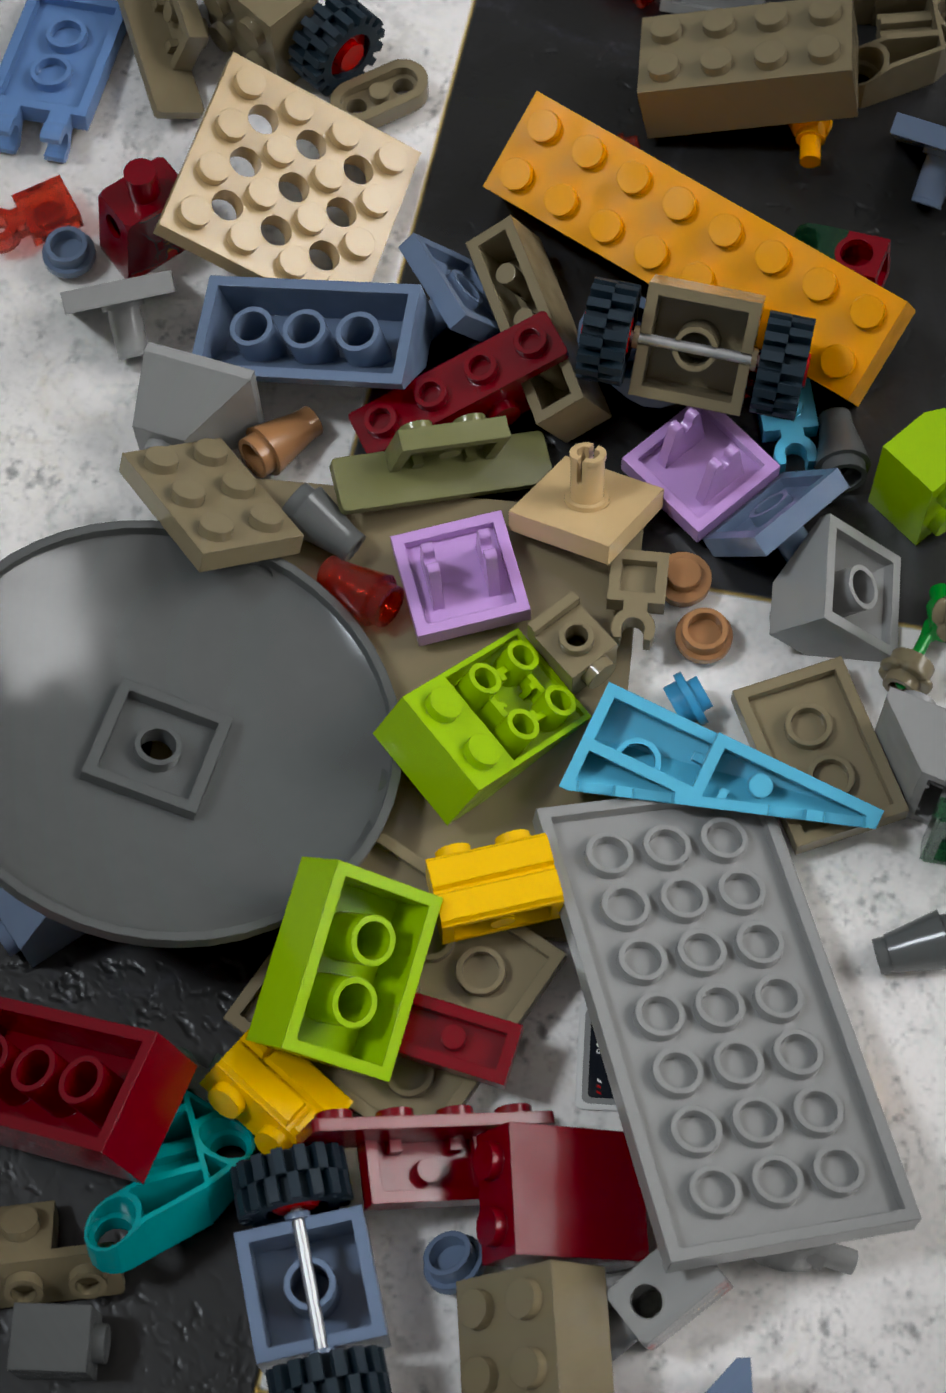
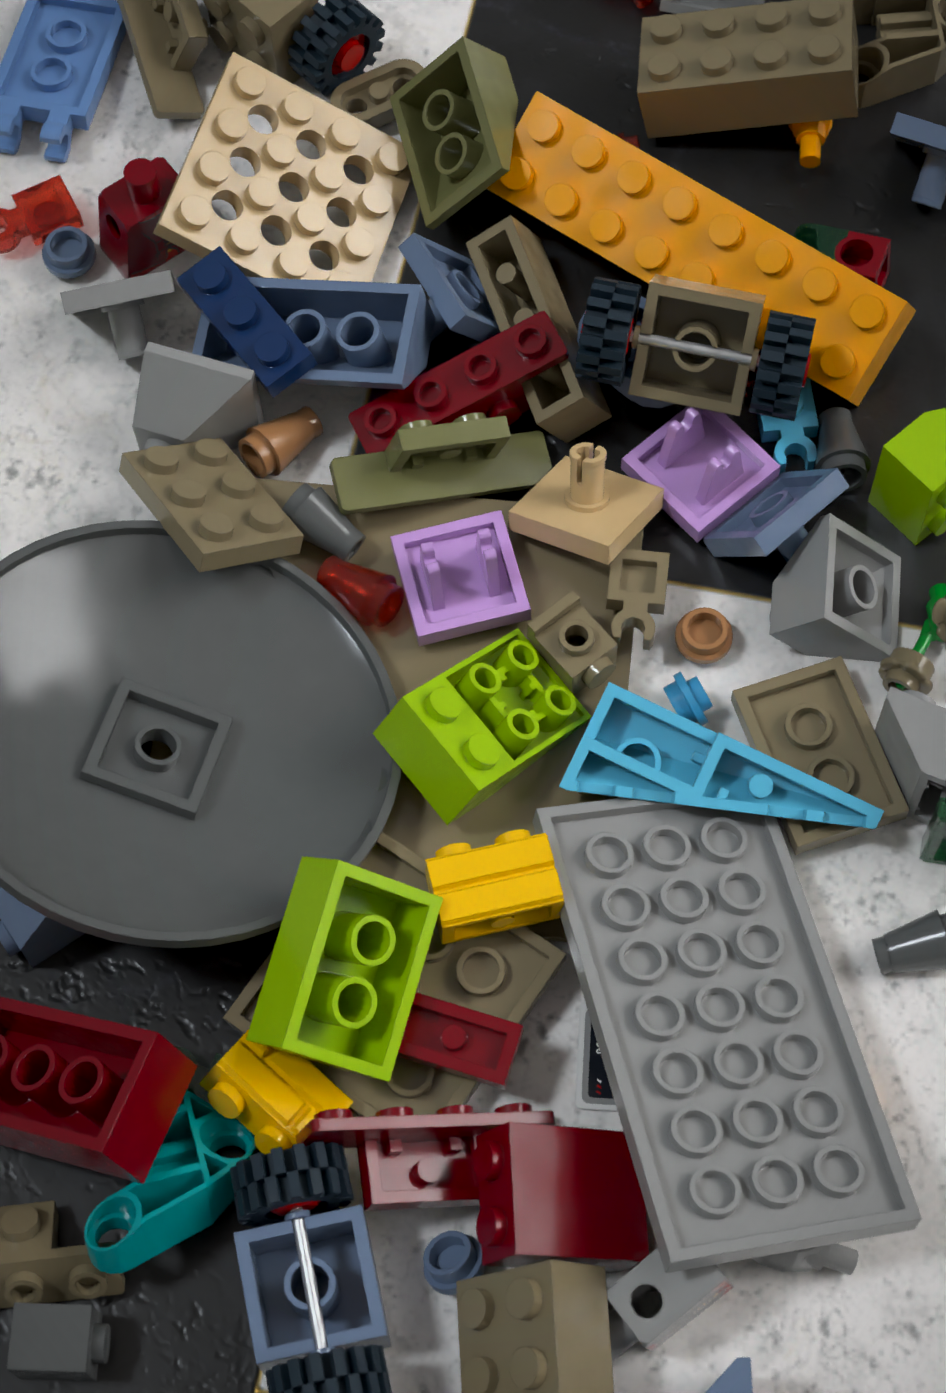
(246, 321): none -> dark blue plate
(457, 127): none -> olive slope
(687, 579): medium nougat plate -> none

